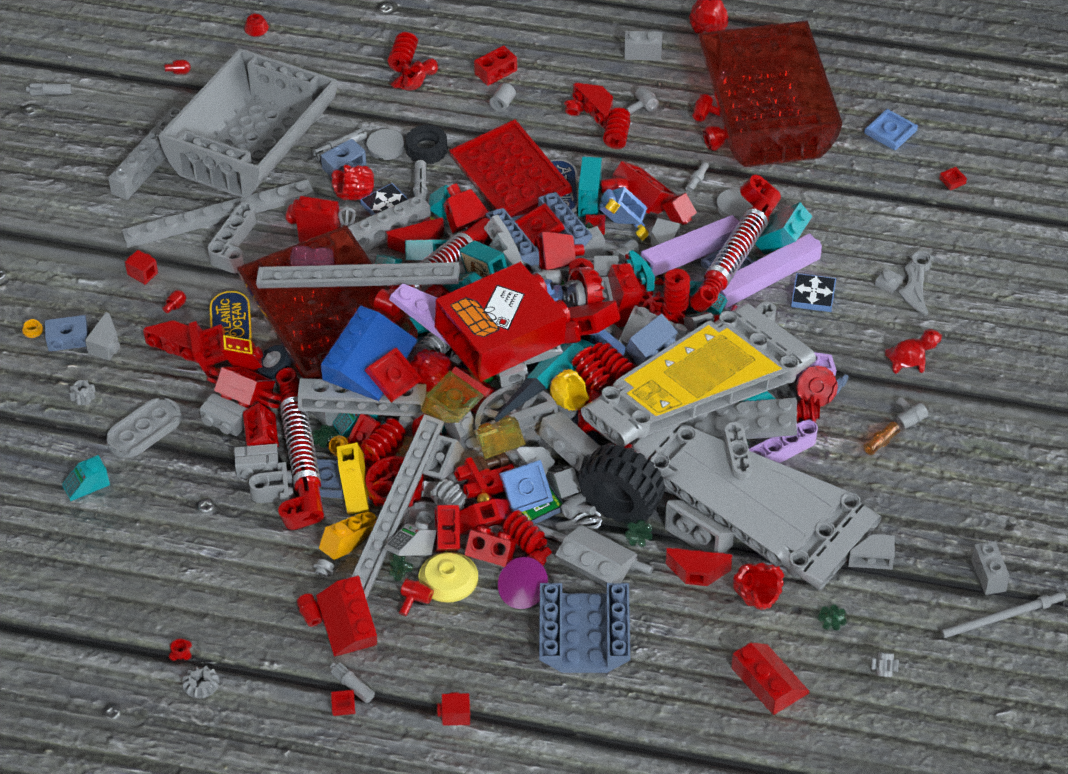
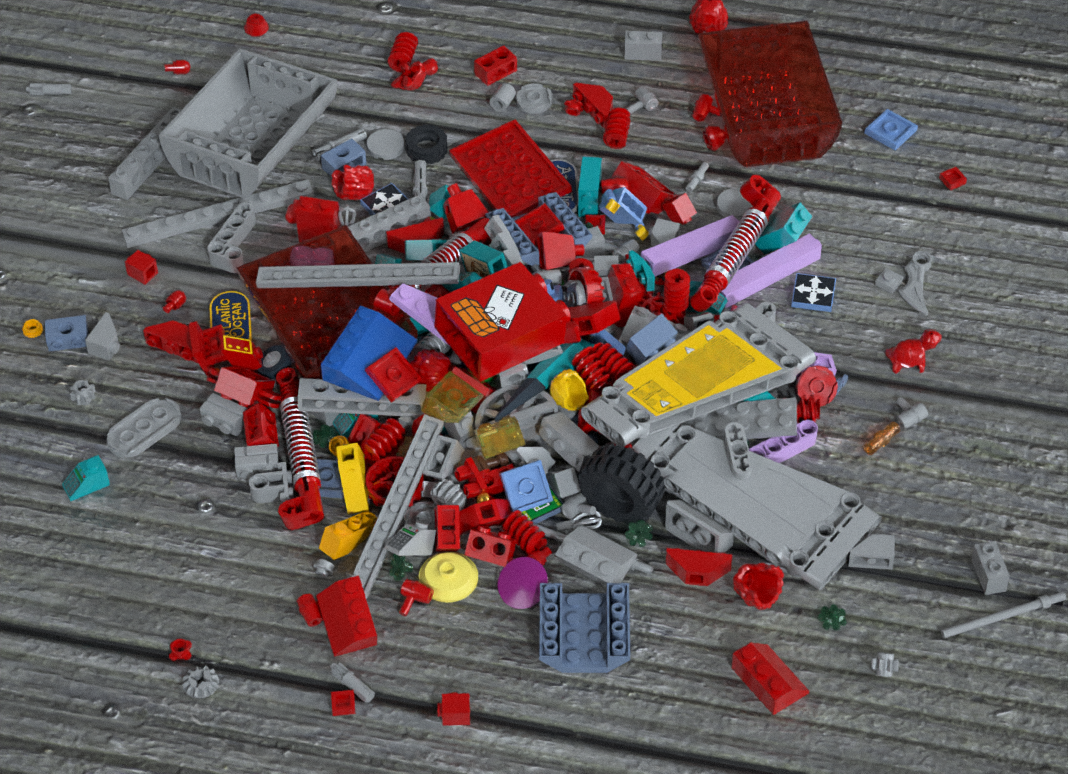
(534, 98): none -> light grey tile

